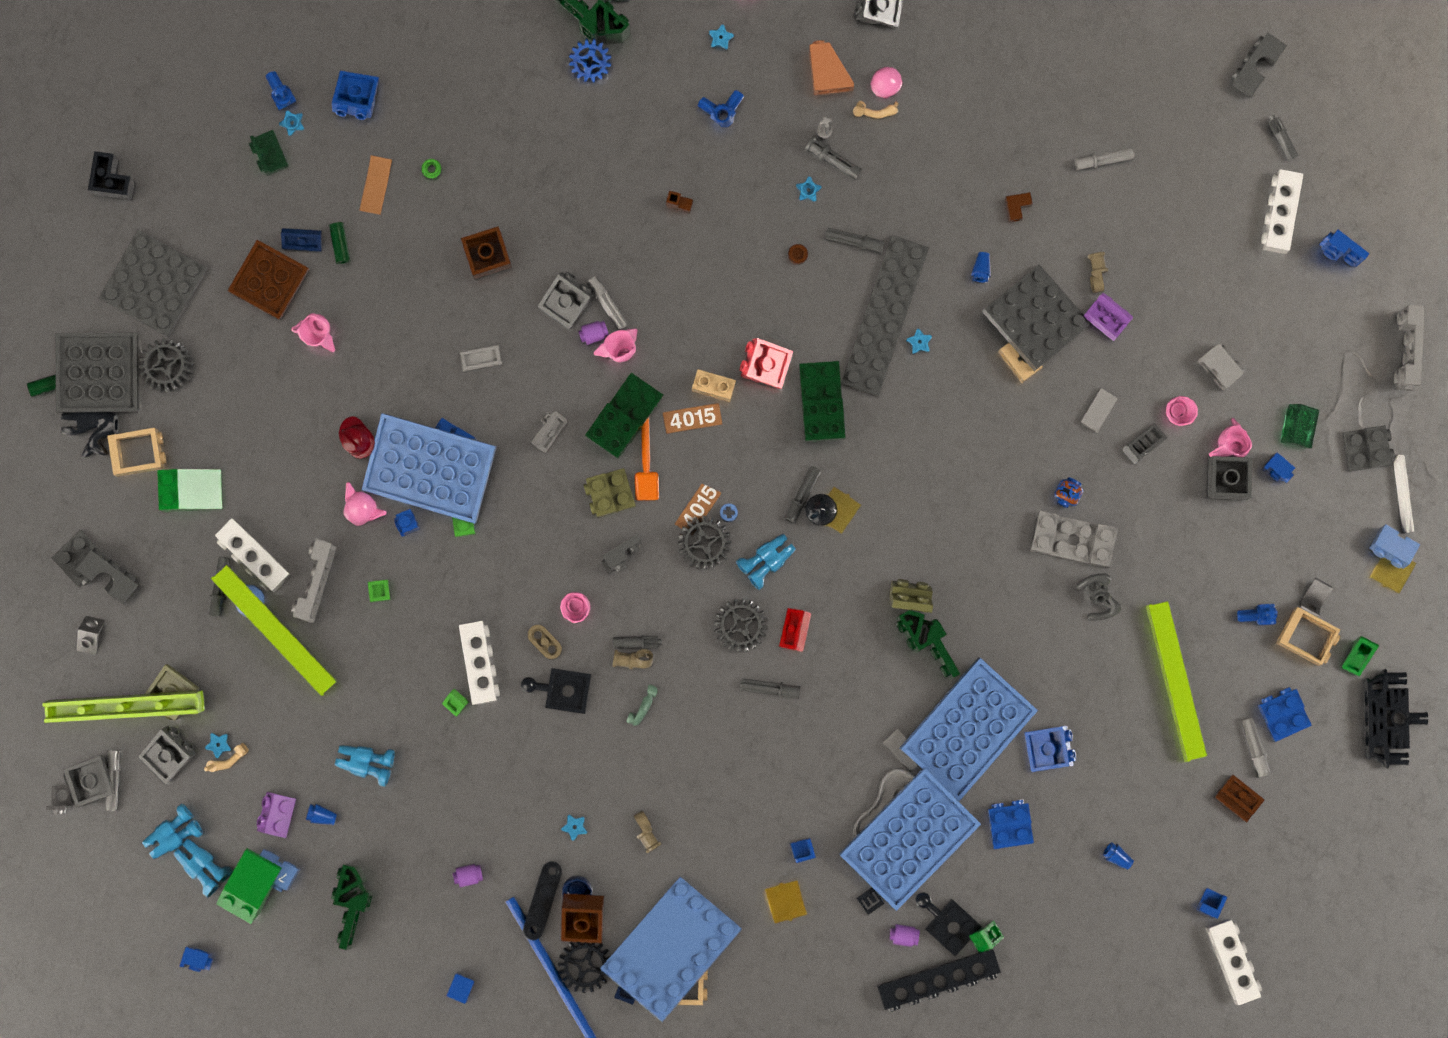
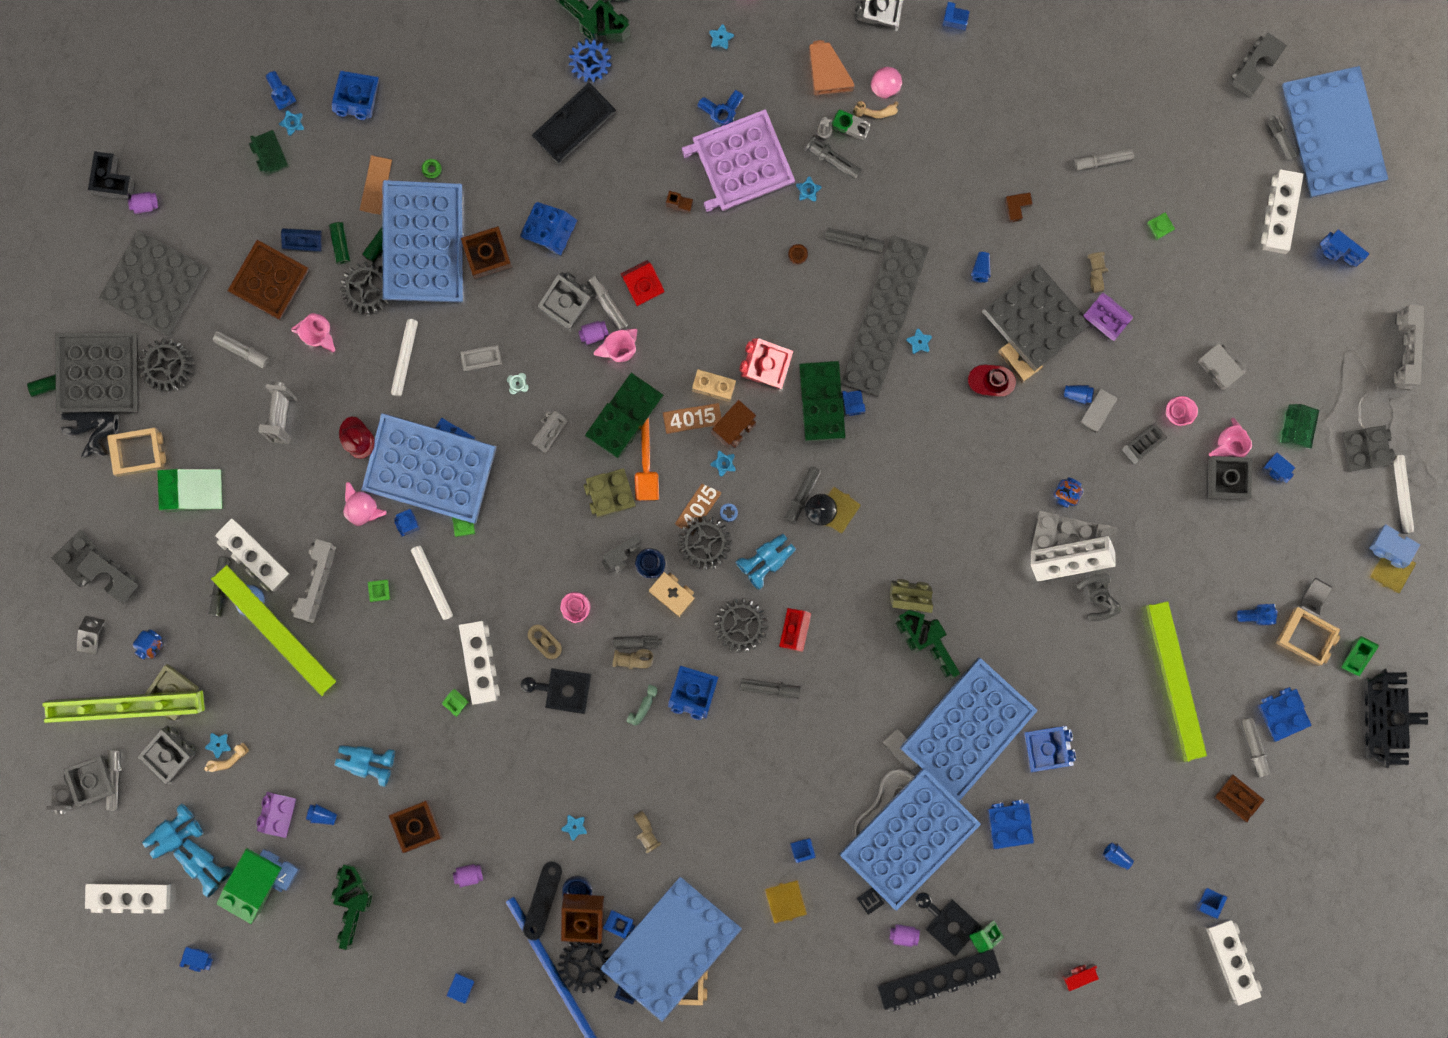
(95, 892): none -> white brick
(143, 202): none -> medium lavender brick
(147, 644): none -> blue head
(240, 349): none -> light grey axle
(275, 427): none -> light grey fence
(371, 271): none -> dark grey gear
(374, 248): none -> dark green piece
(404, 357): none -> white axle
(415, 826): none -> reddish brown brick
(422, 241): none -> medium blue plate
(431, 582): none -> white axle
(517, 378): none -> light aqua plate
(548, 227): none -> blue bracket
(573, 123): none -> black container
(611, 924): none -> blue brick
(642, 282): none -> red piece
(650, 563): none -> dark blue hair
(676, 605): none -> tan brick
(692, 693): none -> blue plate
(723, 458): none -> dark azure plate
(734, 424): none -> reddish brown brick
(741, 161): none -> lavender plate
(850, 125): none -> leg
(853, 403): none -> blue panel
(955, 17): none -> blue panel
(992, 380): none -> dark red piece
(1073, 558): none -> white brick
(1079, 393): none -> blue cone
(1081, 976): none -> red piece
(1161, 226): none -> bright green plate
(1335, 131): none -> medium blue plate

